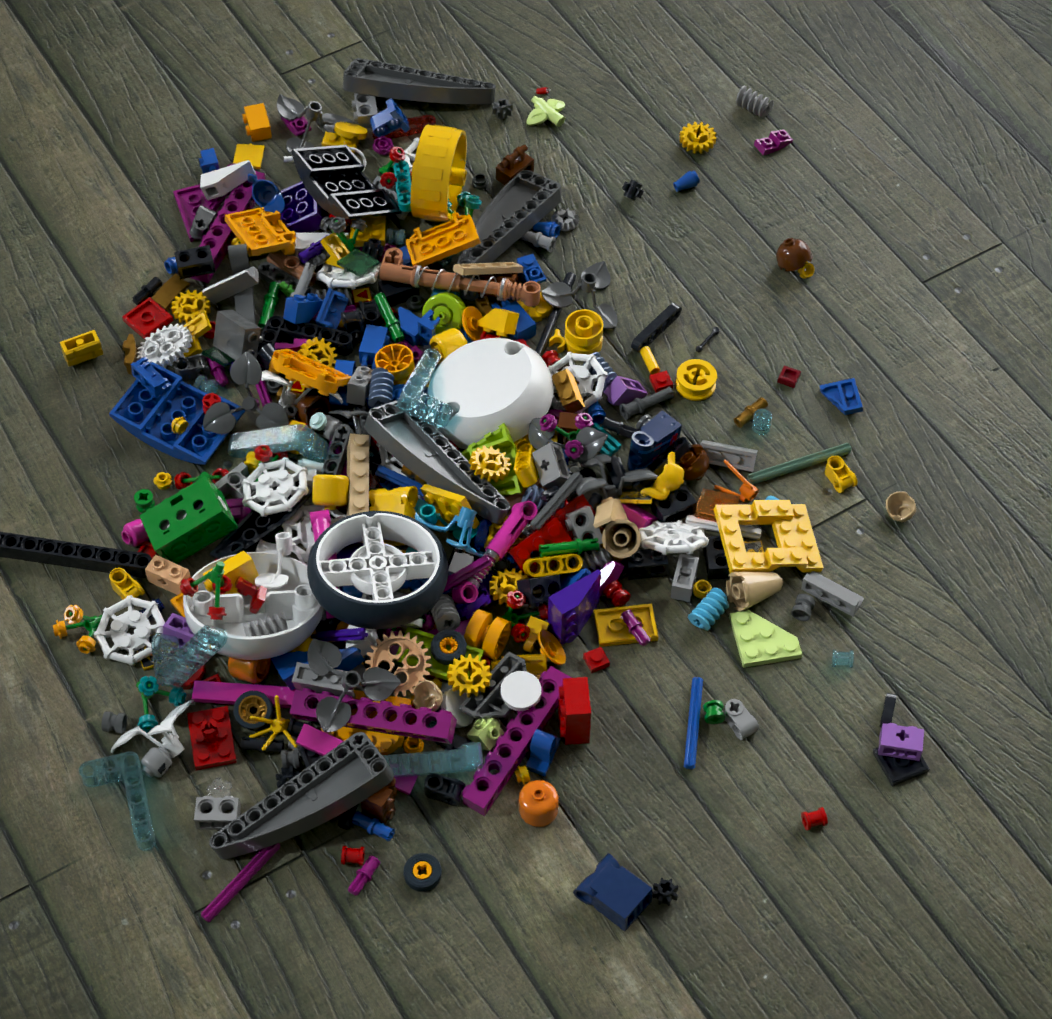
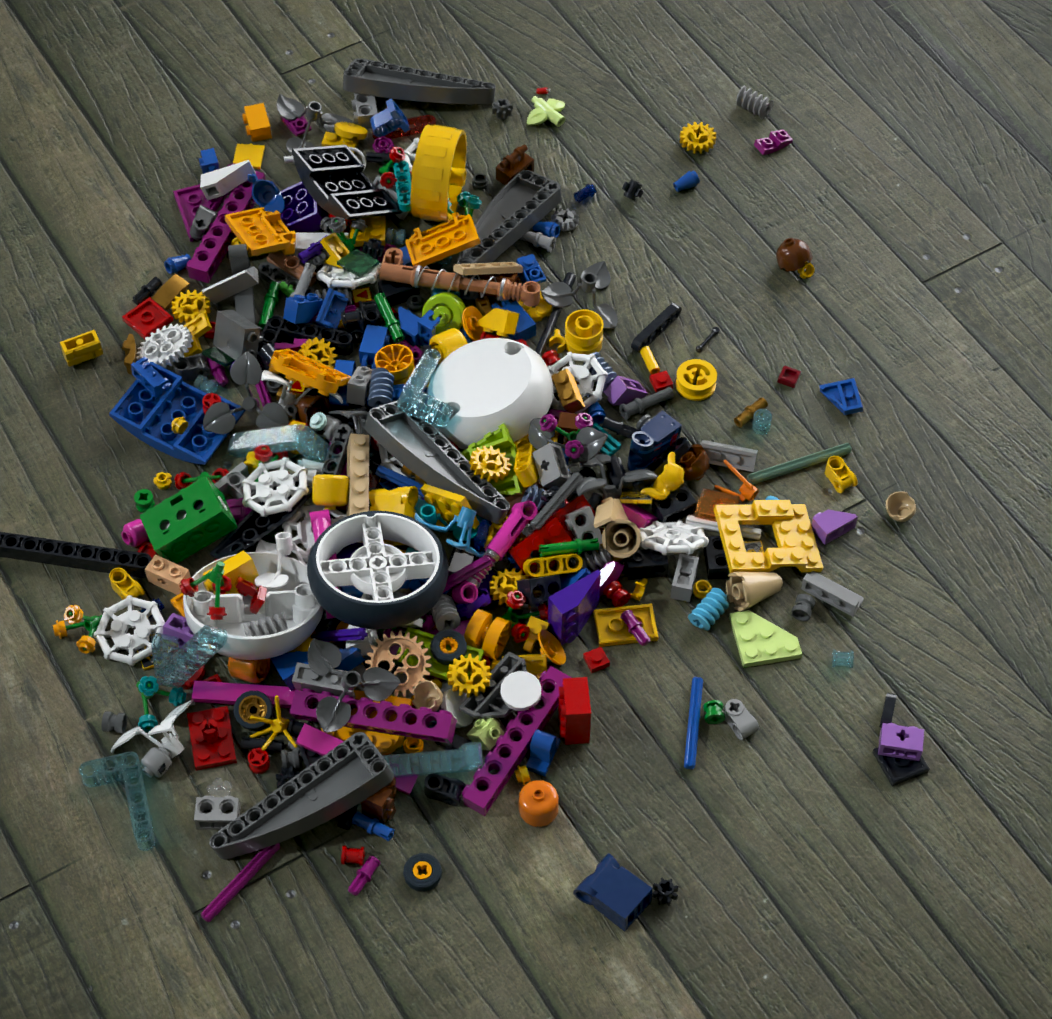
(194, 262): black brick -> none
(260, 756): none -> red wheel
(378, 158): none -> black axle
(584, 193): none -> clear blue pin
(639, 589): none -> yellow piece
(814, 818): red bush -> none
(832, 524): none -> medium lavender slope

